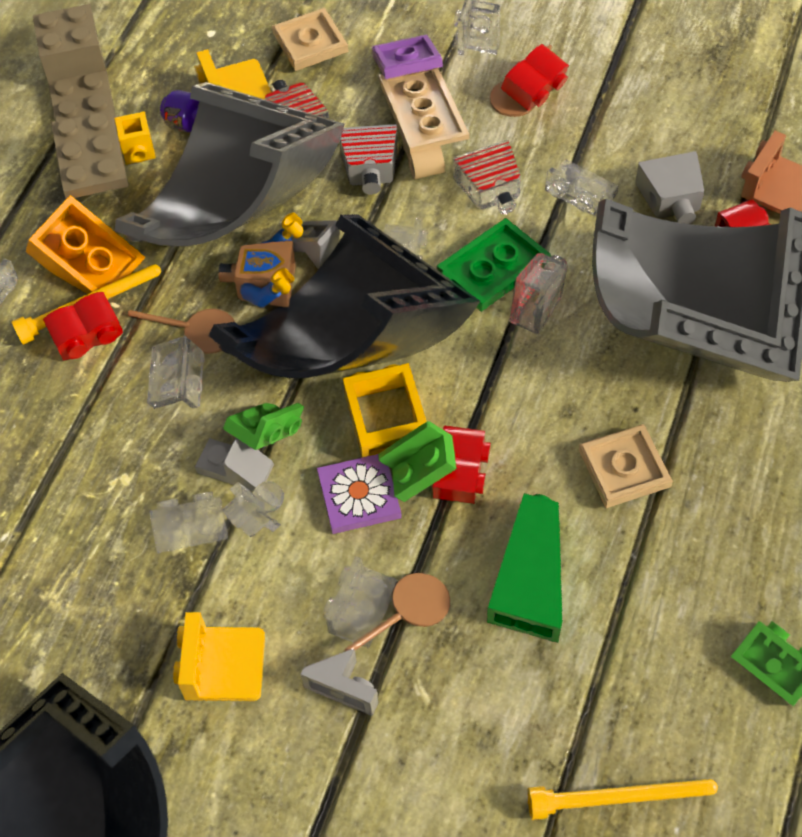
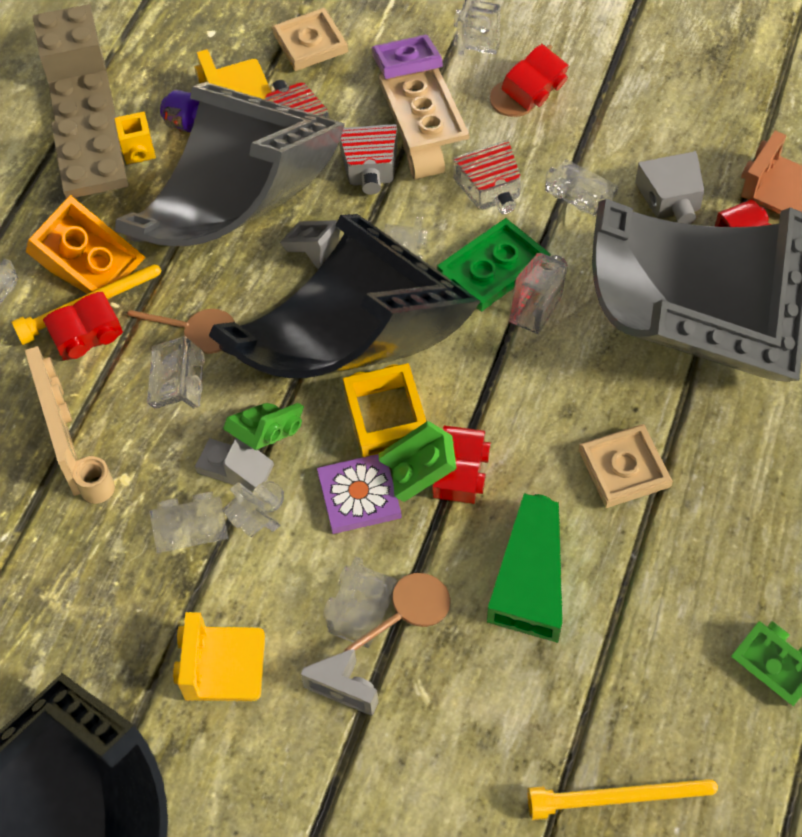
(57, 416): none -> tan hinge
(266, 269): torso -> none

